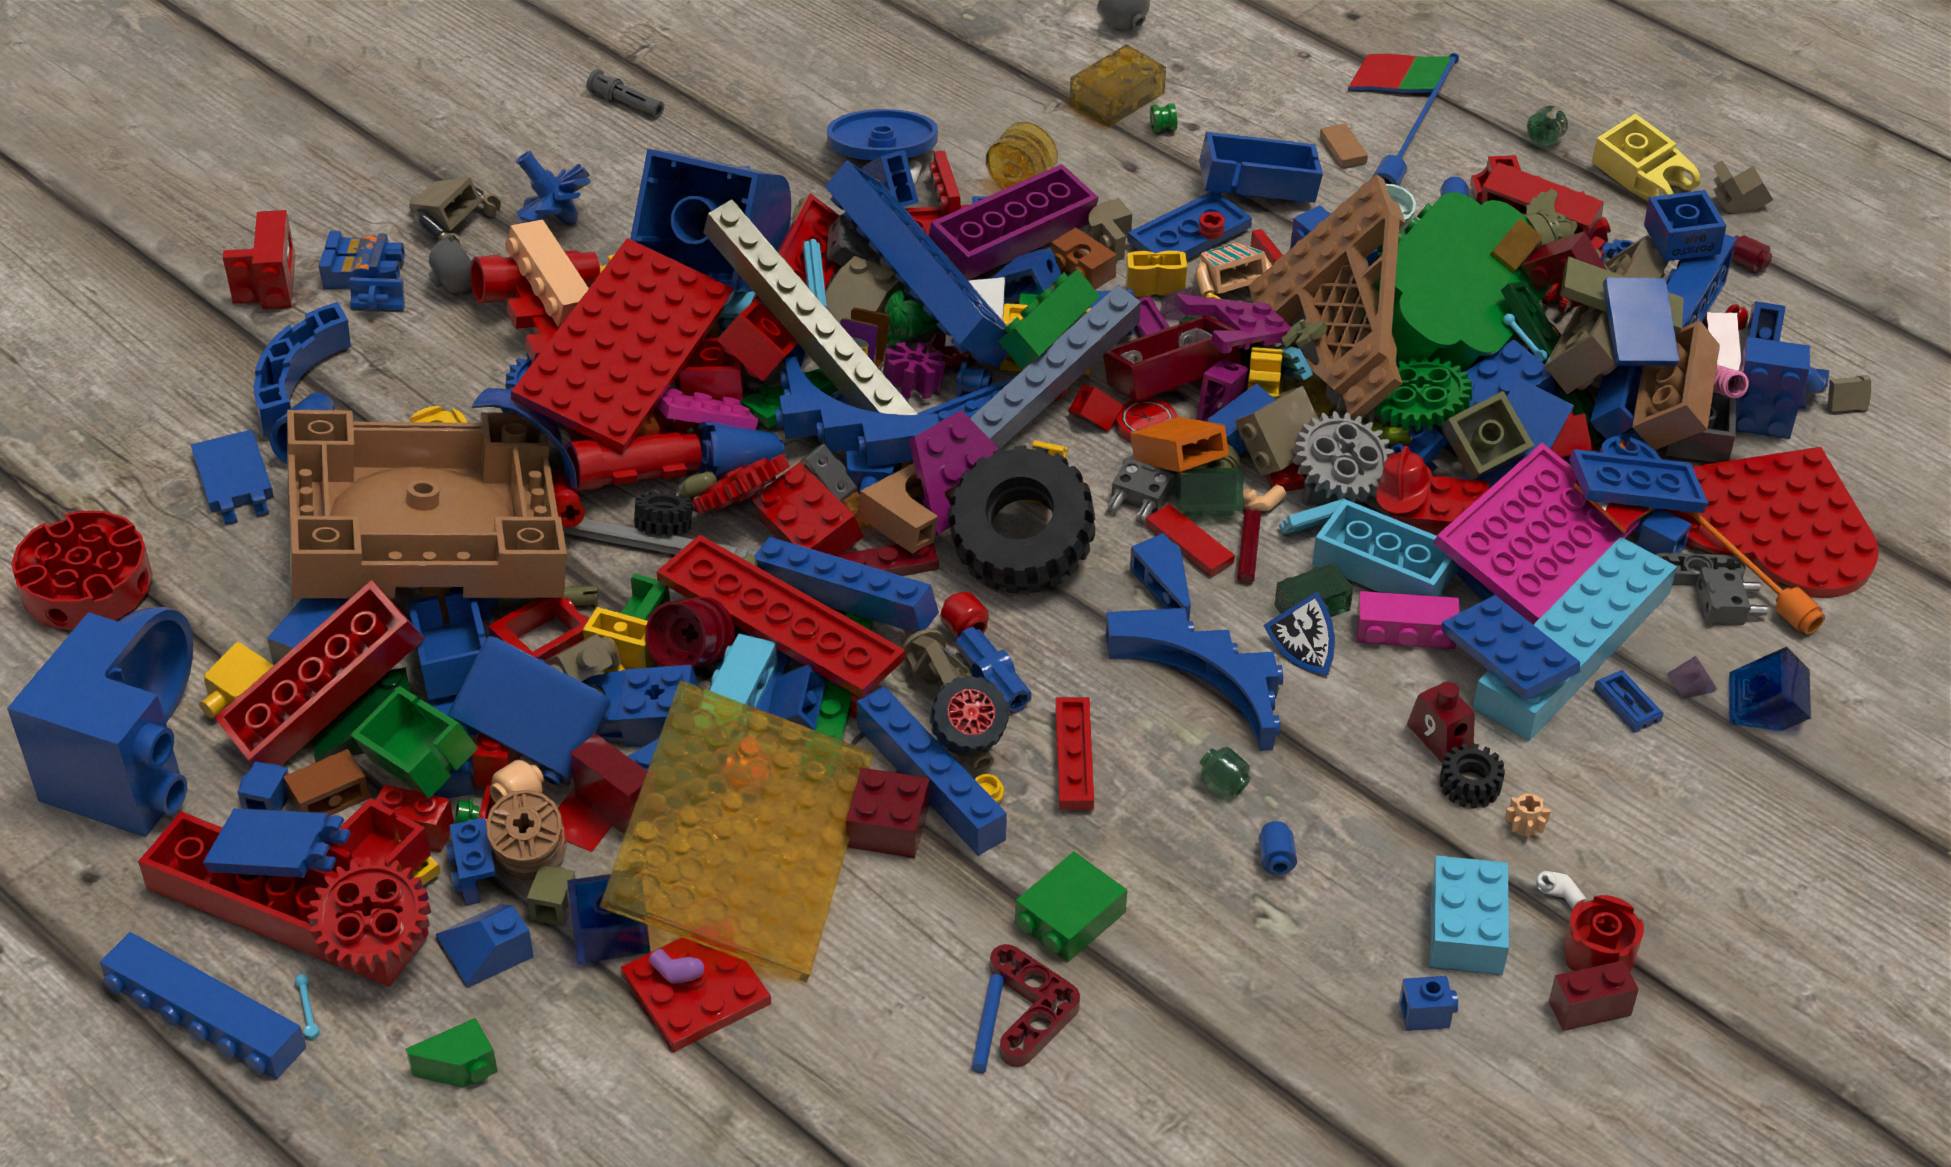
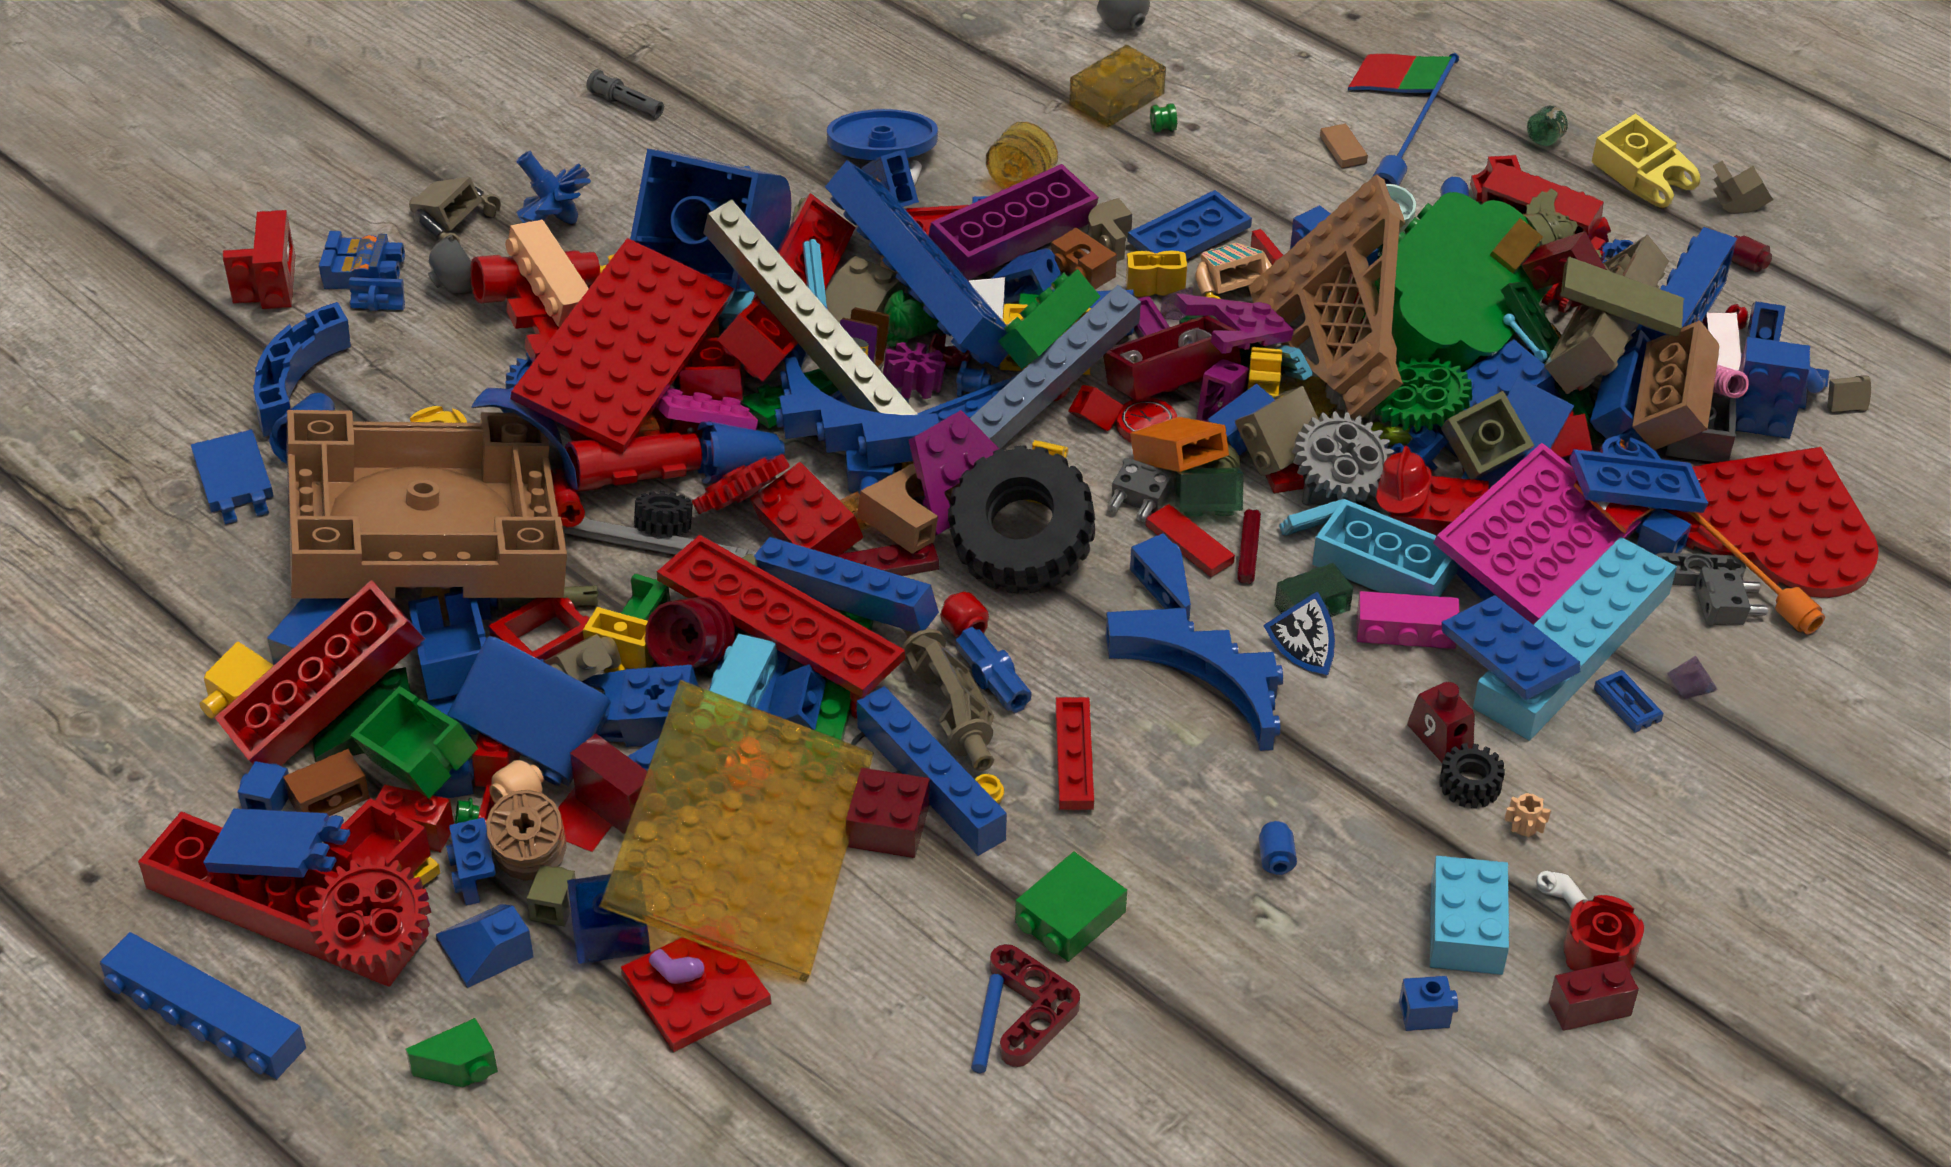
(81, 567): red brick -> none
(100, 717): blue piece -> none
(311, 1031): medium azure hinge -> none
(696, 484): olive arm -> none
(829, 472): dark grey piece -> none
(846, 242): dark grey piece -> none
(944, 183): red plate -> none
(969, 715): black wheel -> none
(1211, 225): red bush -> none
(1224, 772): clear green head -> none
(1260, 167): blue piece -> none
(1263, 502): light nougat arm -> none
(1305, 332): olive piece -> none
(1640, 322): tile -> none
(1684, 225): blue brick -> none
(1770, 692): clear blue slope -> none

